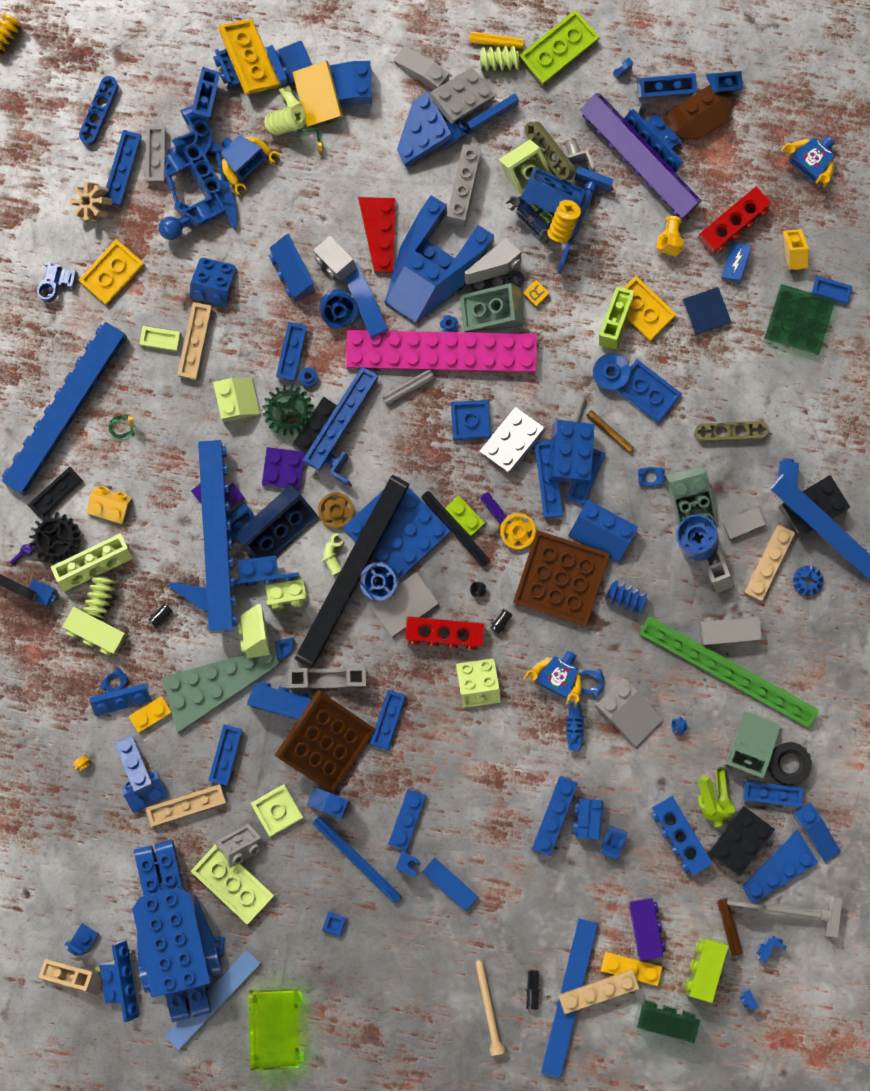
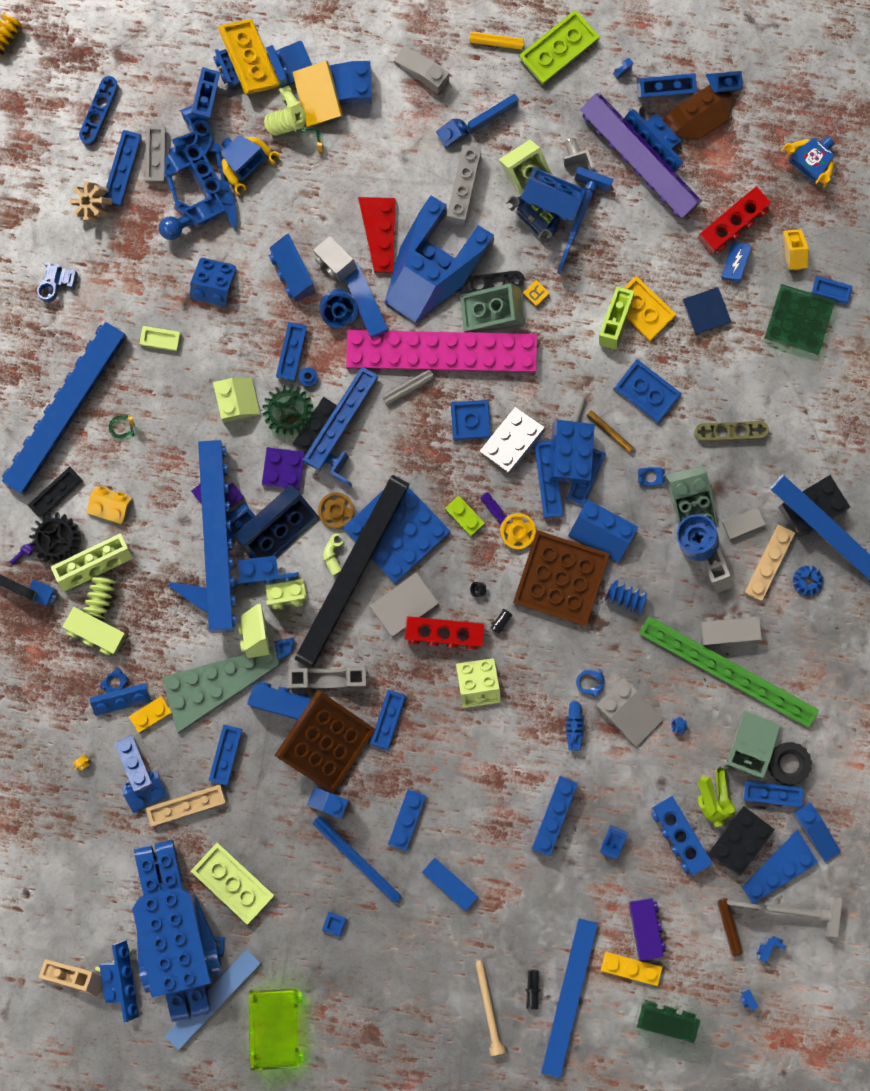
(81, 940): blue bracket -> none
(111, 272): yellow tile -> none
(159, 616): black pin -> none
(194, 341): tan plate -> none
(240, 845): light grey bracket -> none
(277, 810): yellowish green tile -> none
(379, 581): blue cylinder -> none
(404, 861): blue hinge -> none
(423, 130): plate -> none
(449, 319): blue plate -> none
(455, 528): black axle -> none
(461, 95): light grey plate -> none
(492, 527): light grey hinge -> none
(495, 263): slope -> none
(499, 58): yellowish green piece -> none
(551, 147): olive beam -> none
(558, 676): torso -> none
(564, 221): yellow piece -> none
(588, 818): blue brick -> none
(598, 991): tan plate -> none
(609, 363): blue dish -> none
(670, 239): yellow connector -> none
(705, 969): lime brick -> none
(789, 469): blue brick -> none

